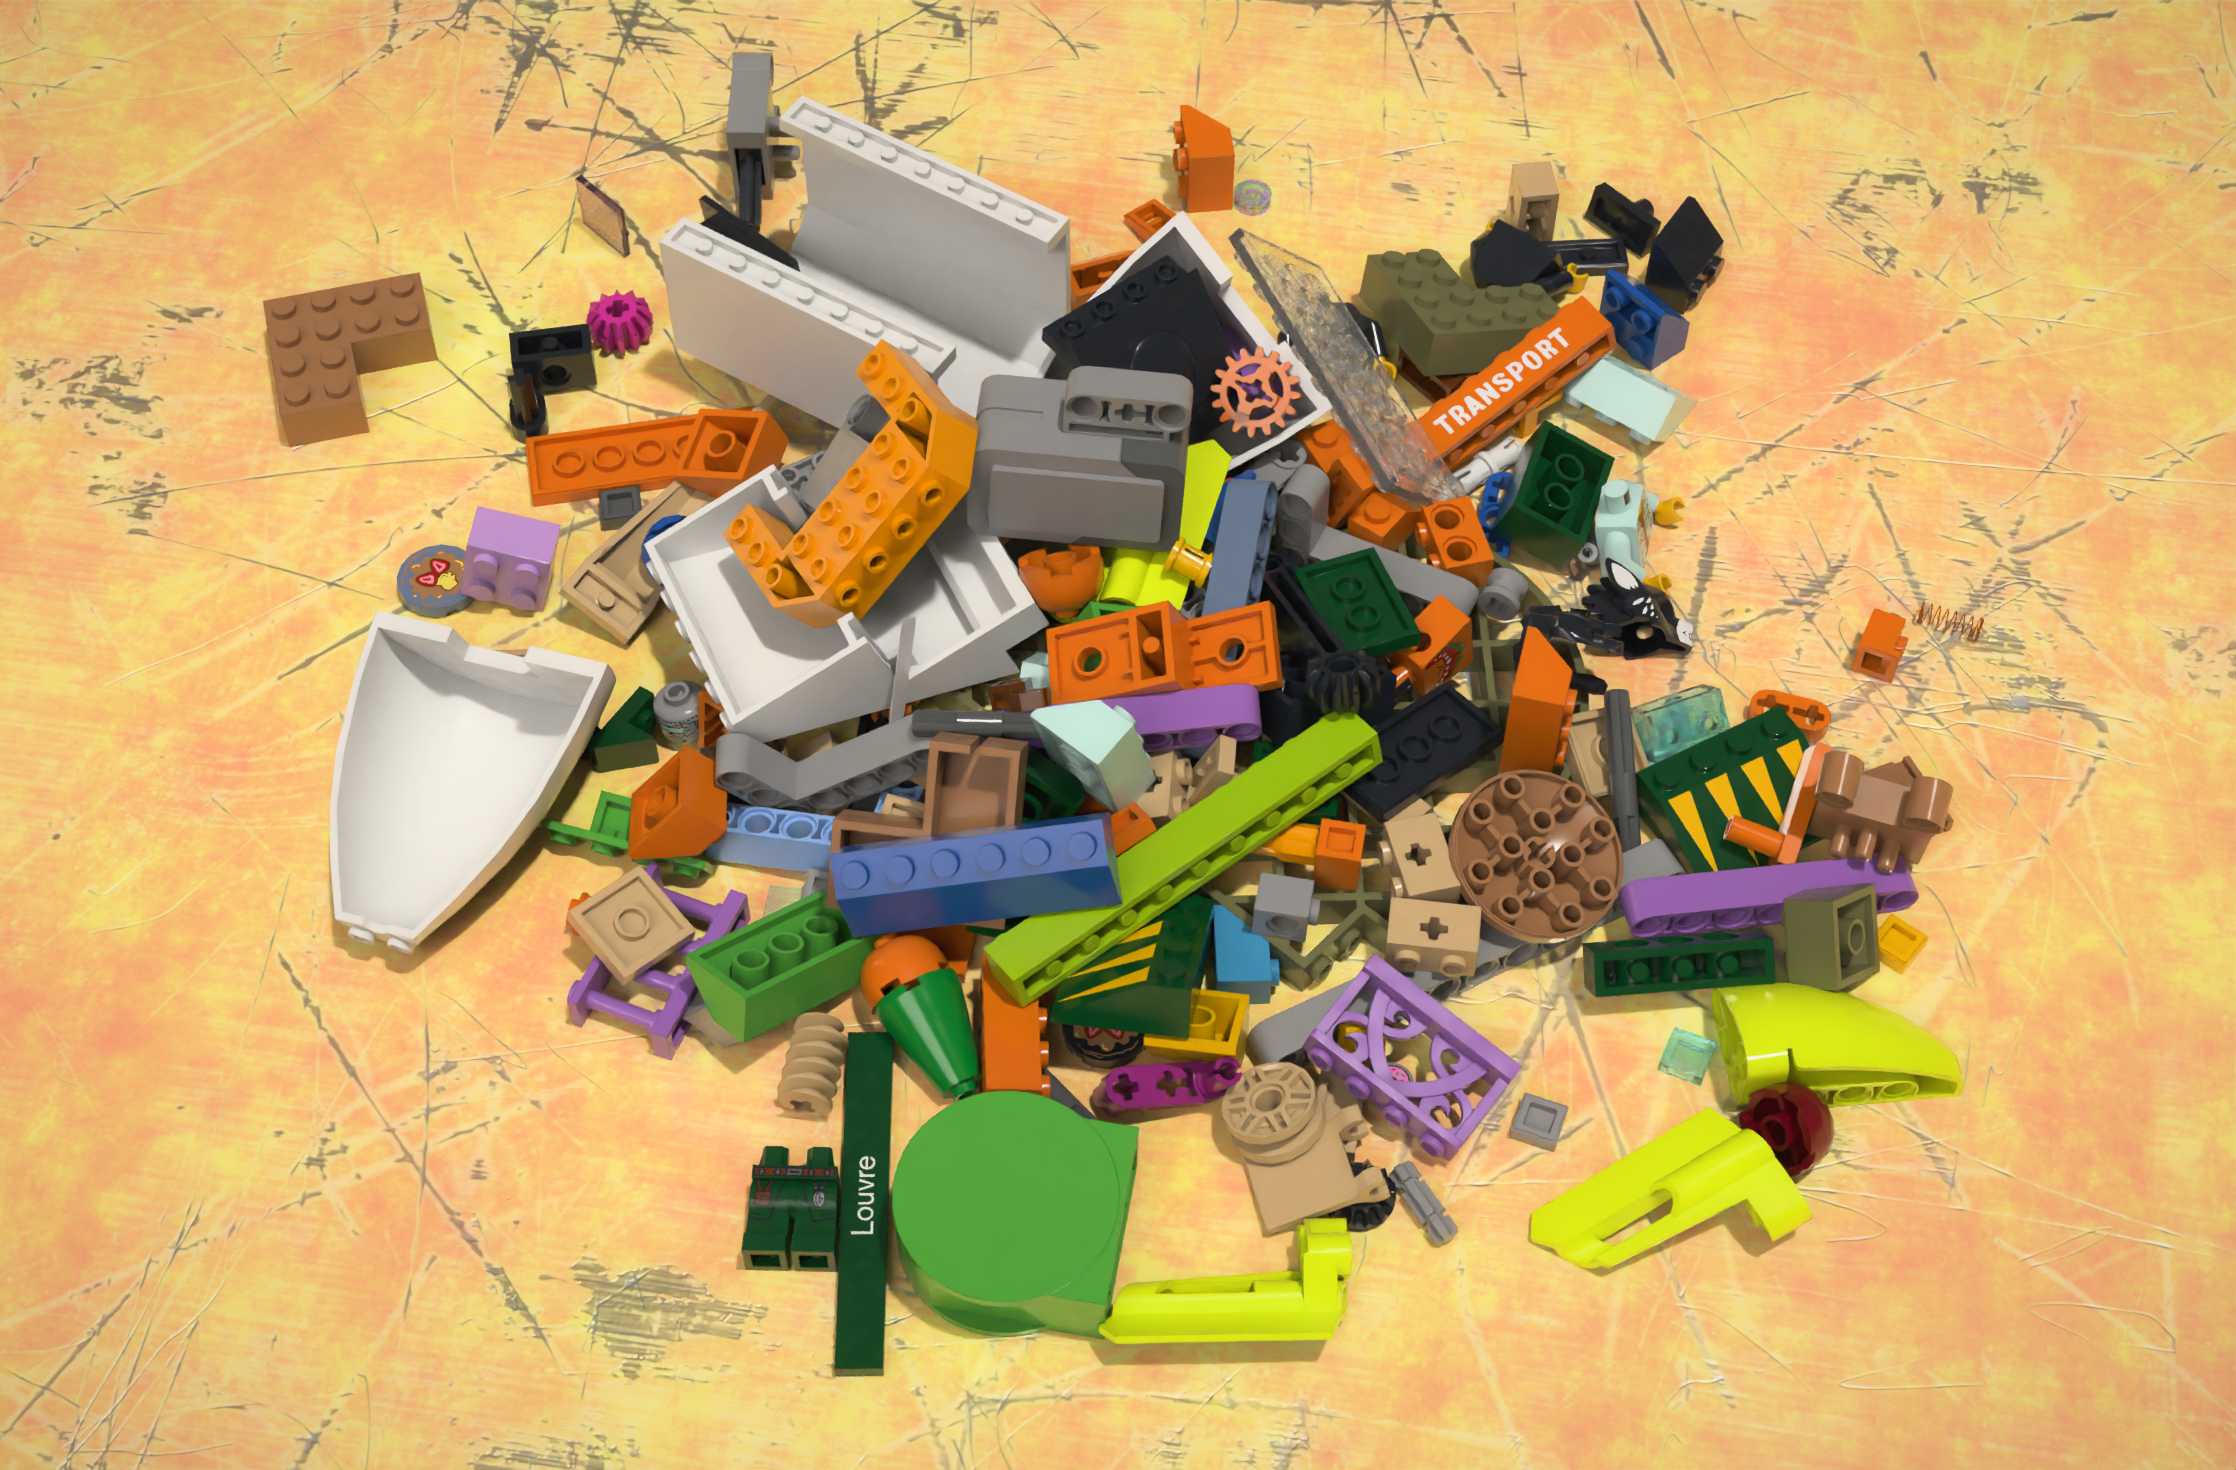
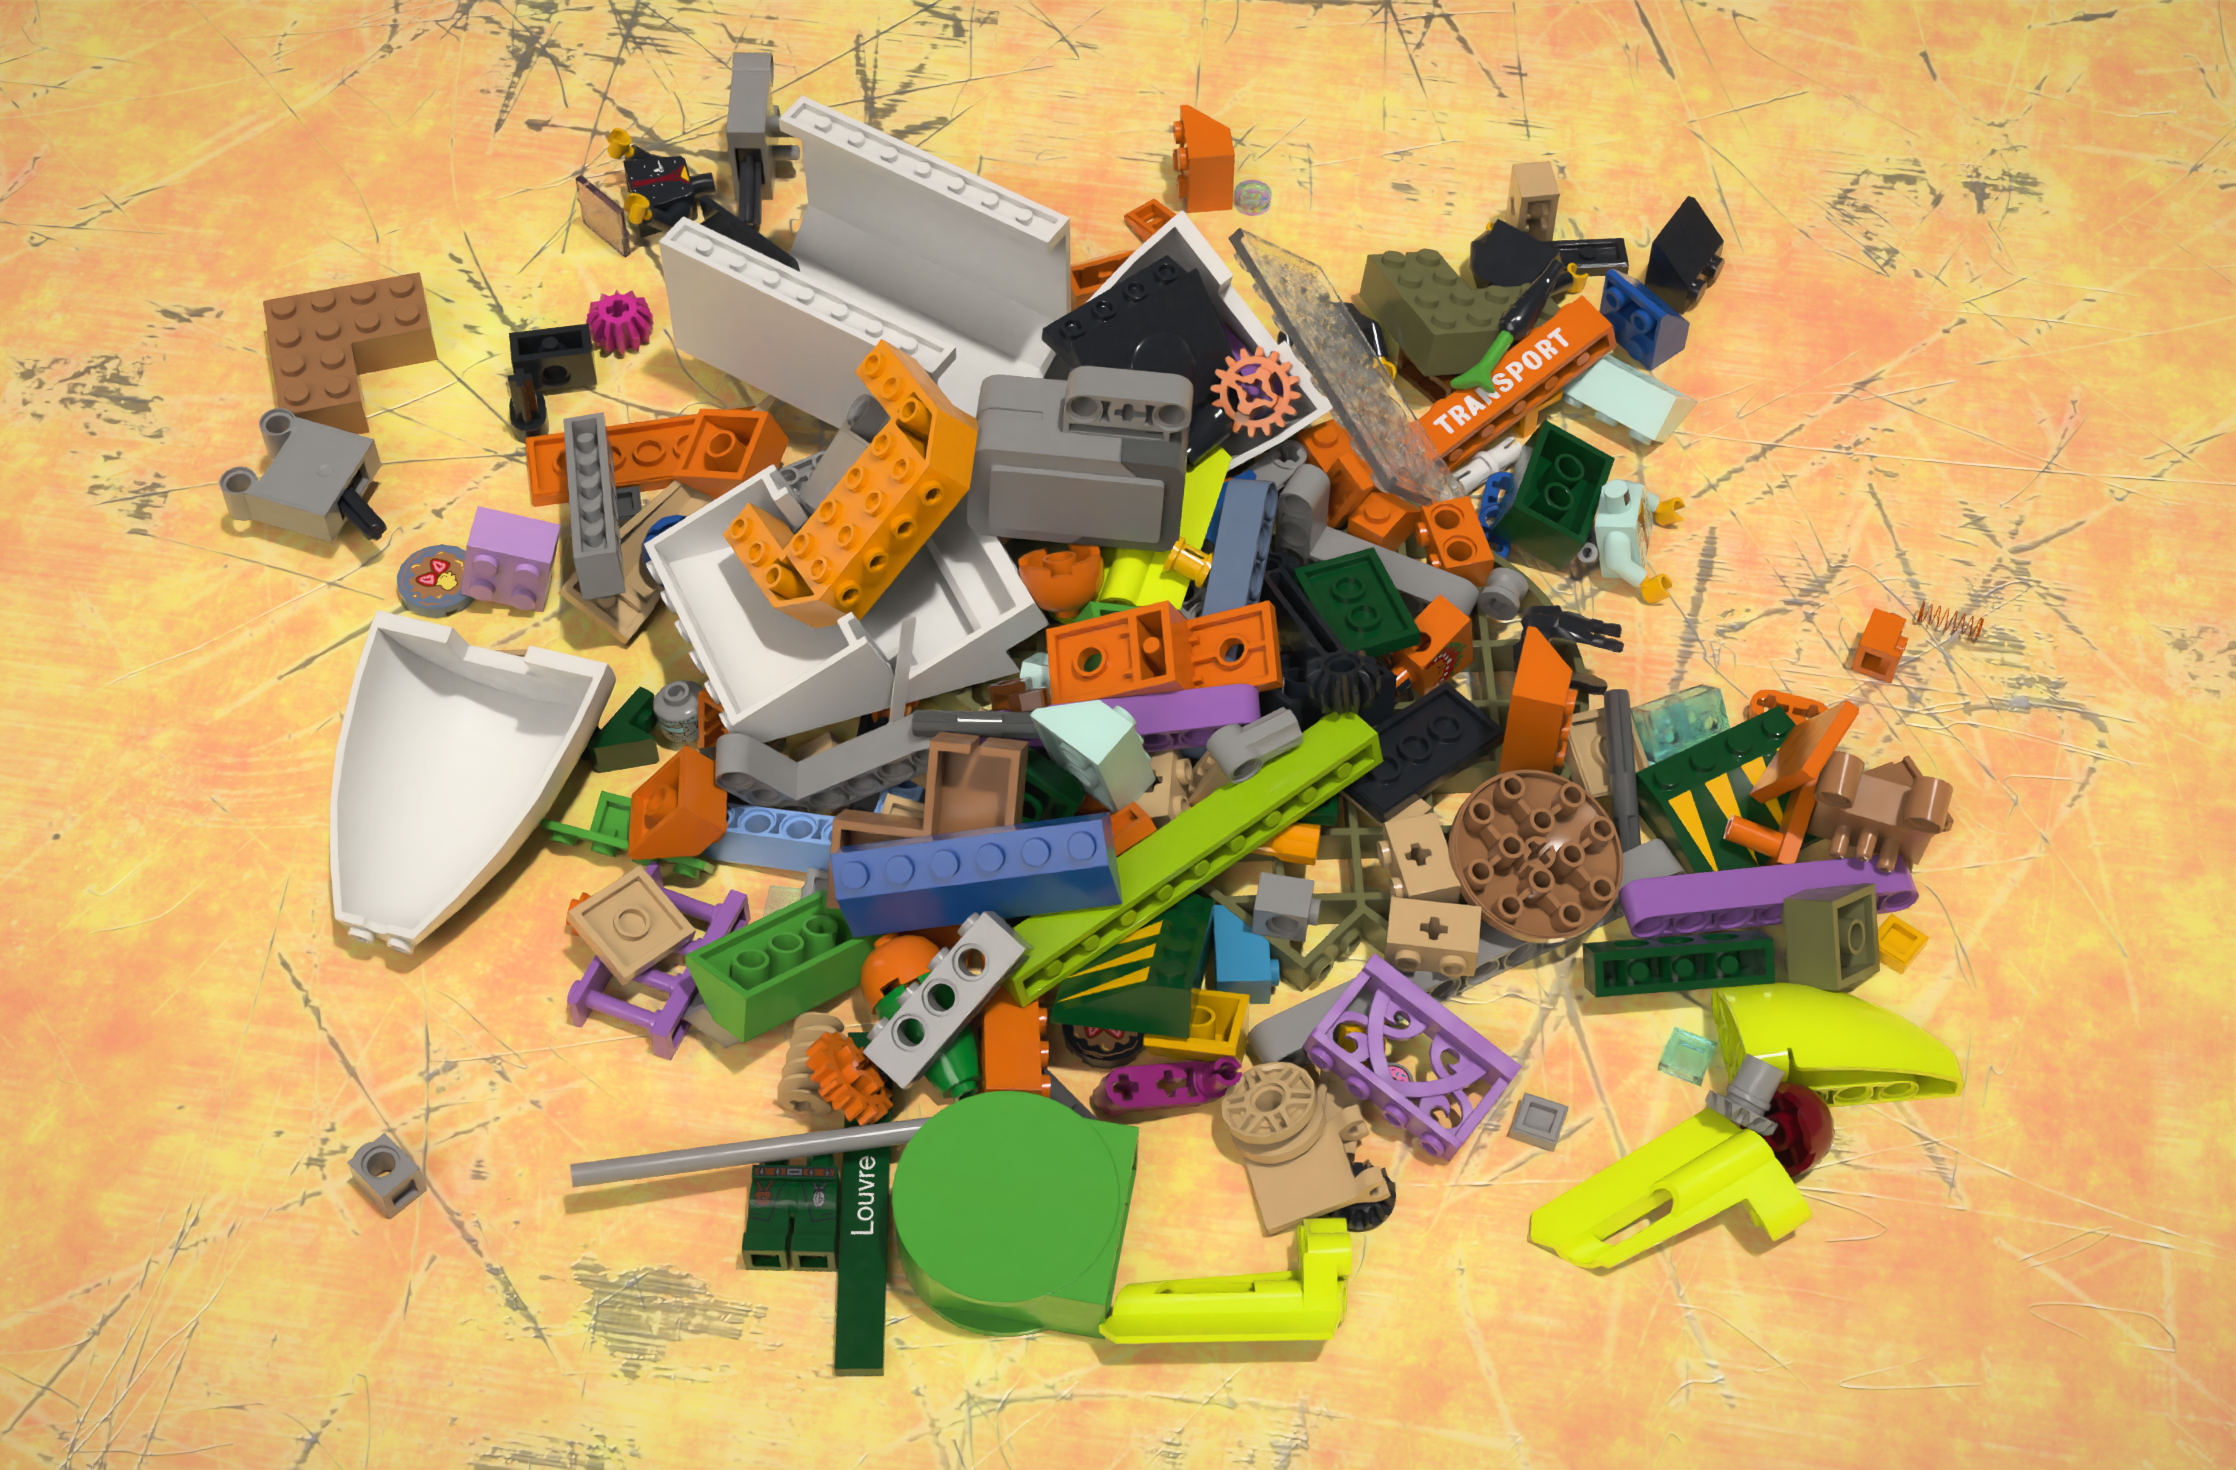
(311, 481): none -> light grey piece
(395, 1190): none -> light grey brick
(593, 507): none -> light grey brick
(657, 186): none -> torso
(744, 1152): none -> light grey piece
(848, 1078): none -> orange gear
(1003, 954): none -> light grey brick
(1207, 430): none -> black cone
(1245, 749): none -> light grey piece
(1339, 854): orange panel -> none
(1423, 1203): light grey axle -> none
(1513, 327): none -> black piece
(1624, 218): black tile -> none
(1636, 606): black piece -> none
(1749, 1095): none -> light grey gear
(1805, 752): none -> orange tile

